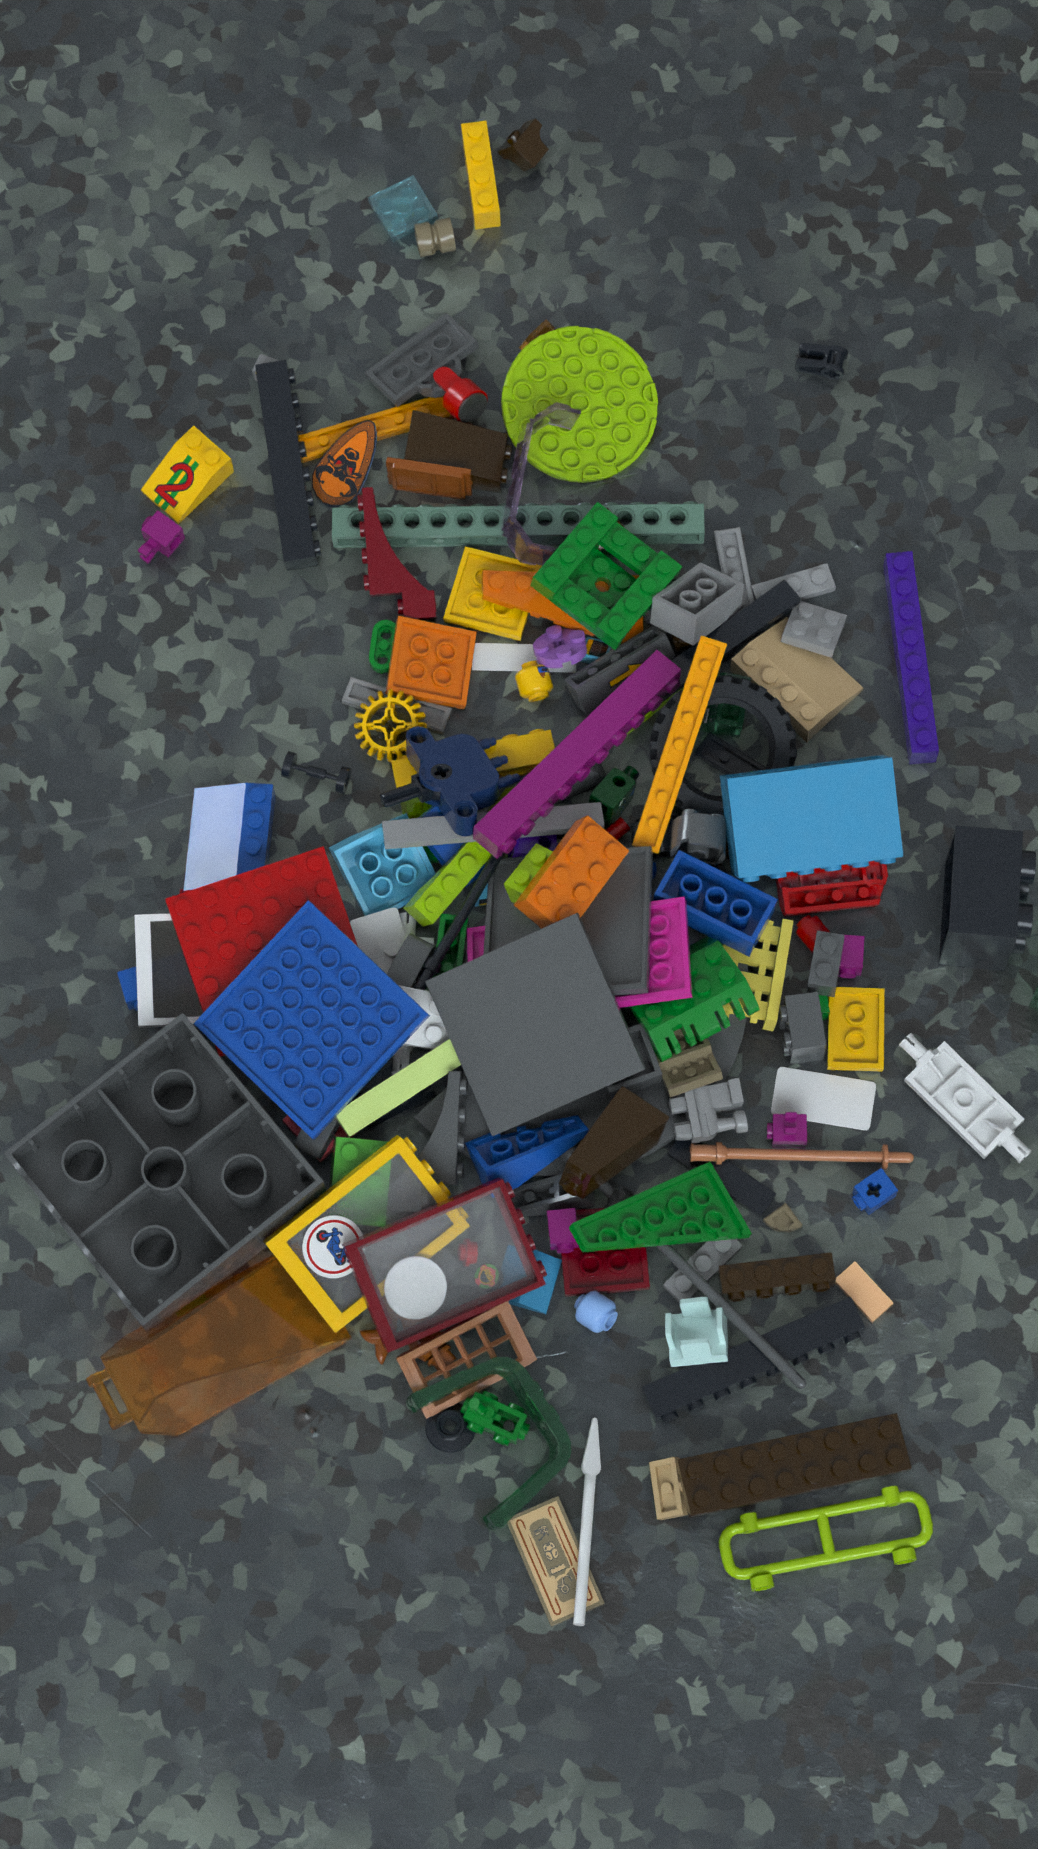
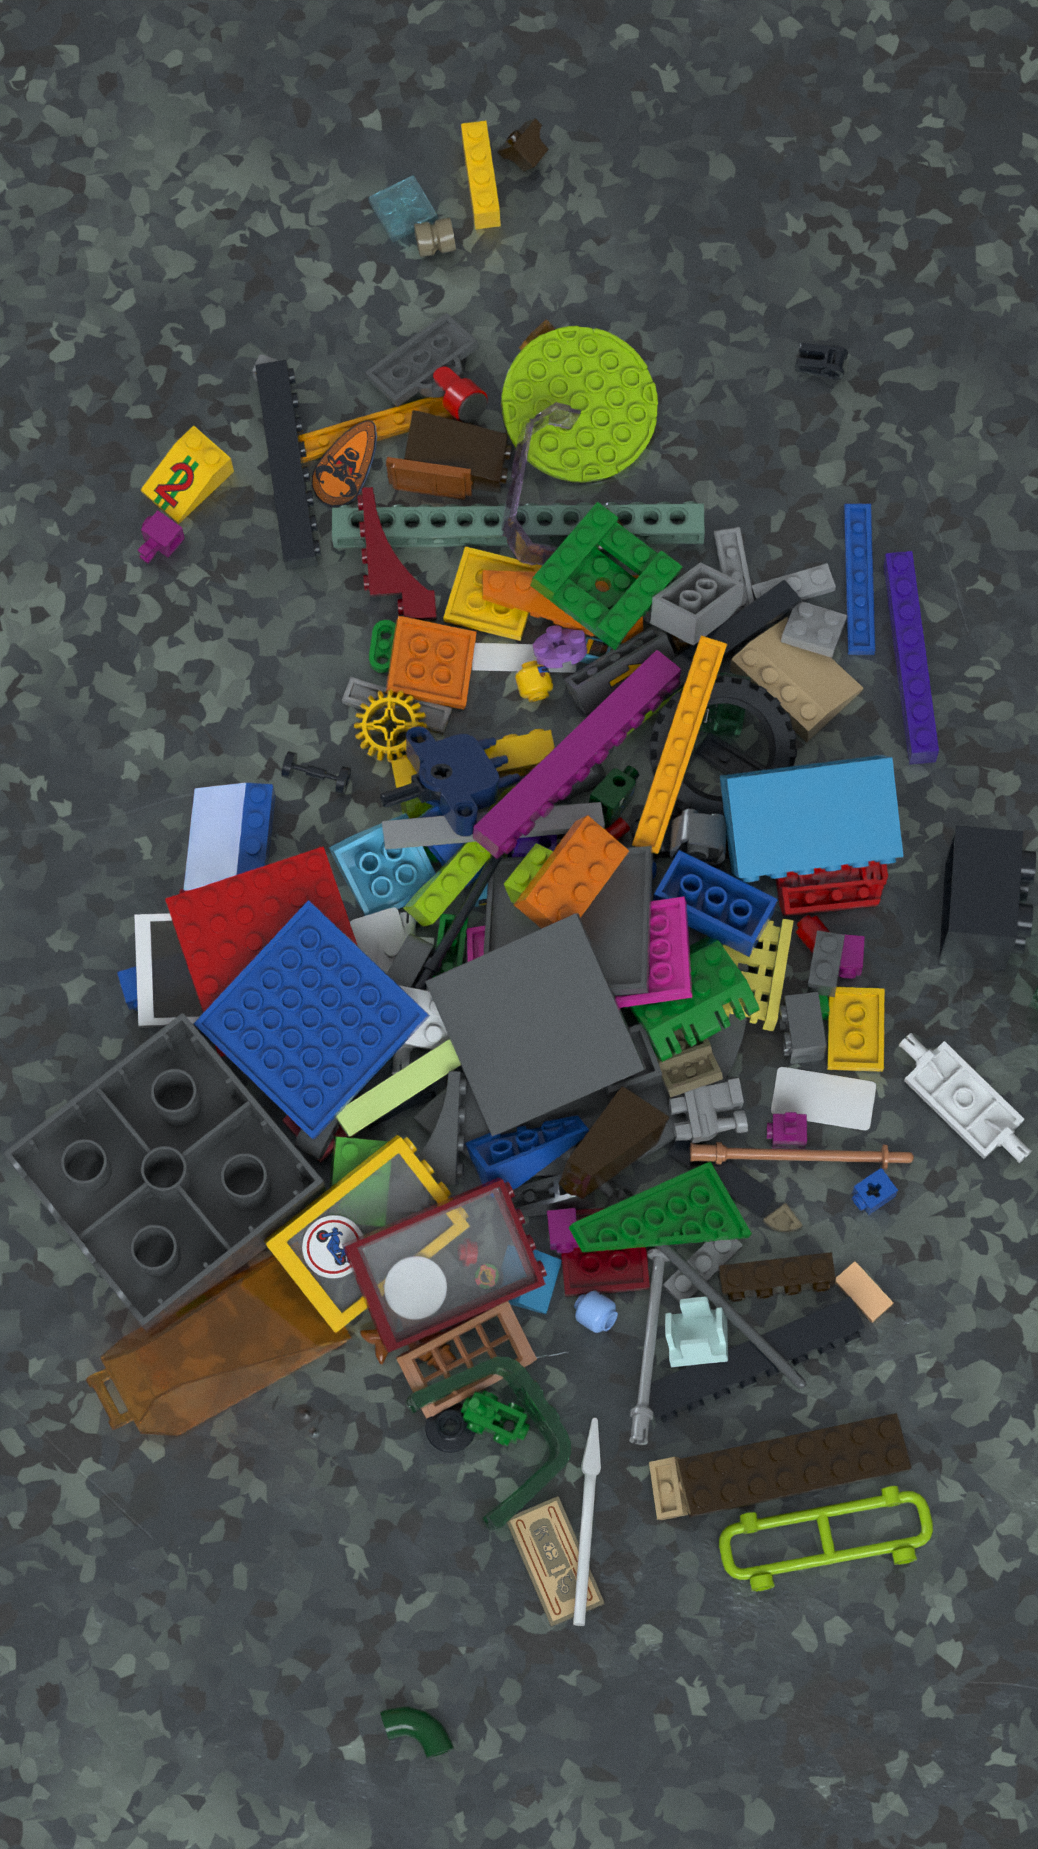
(420, 1726): none -> dark green cylinder
(641, 1412): none -> light grey bar
(859, 579): none -> blue tile

